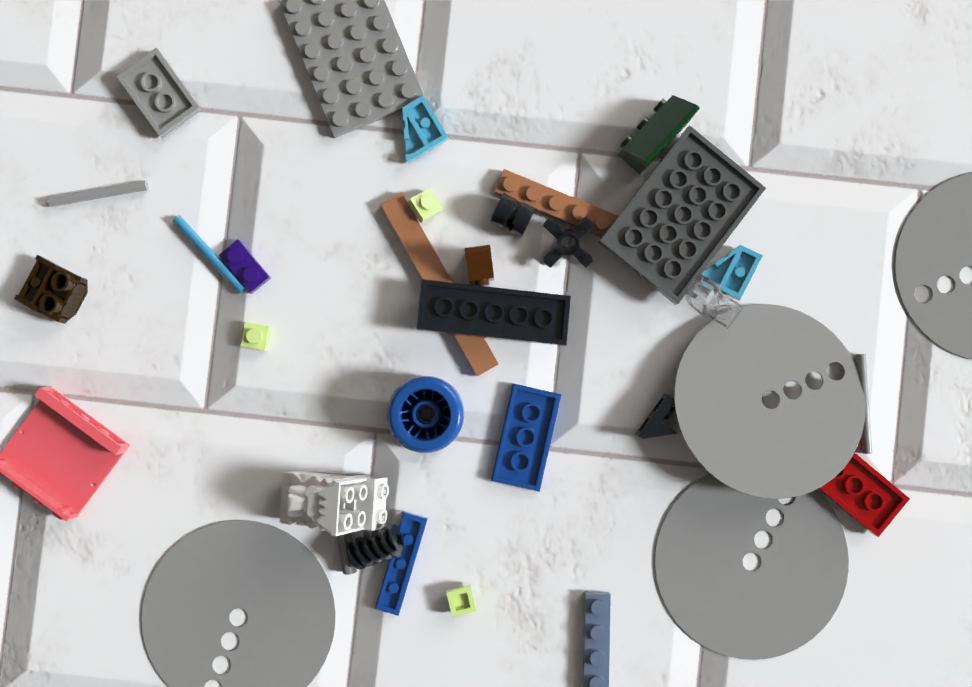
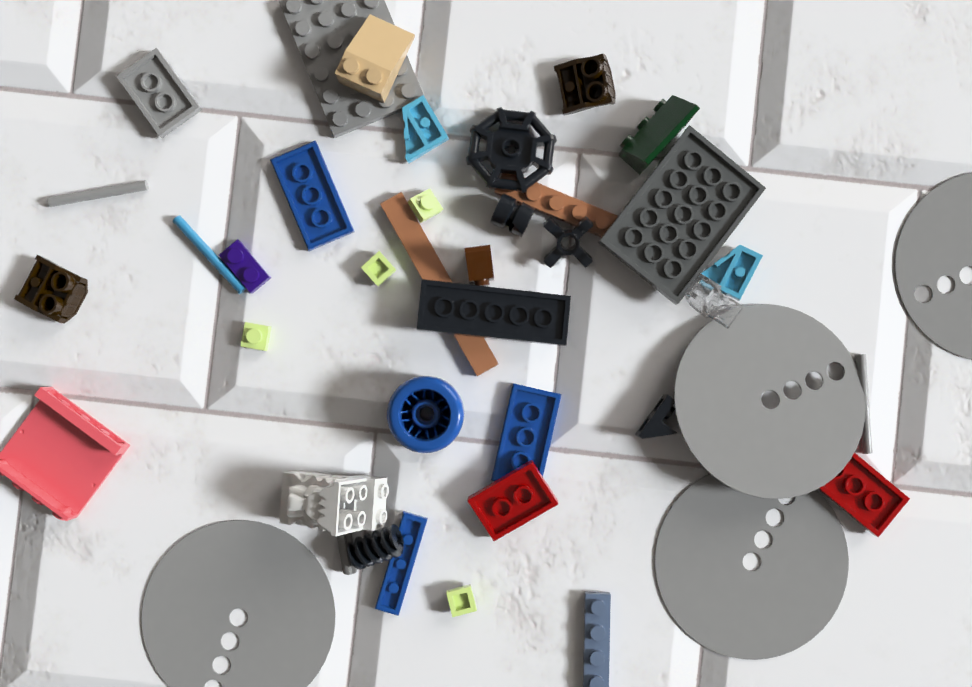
(312, 195): none -> blue tile
(374, 58): none -> tan slope
(378, 268): none -> yellowish green plate
(509, 163): none -> black plate
(512, 500): none -> red plate
(585, 83): none -> dark brown slope

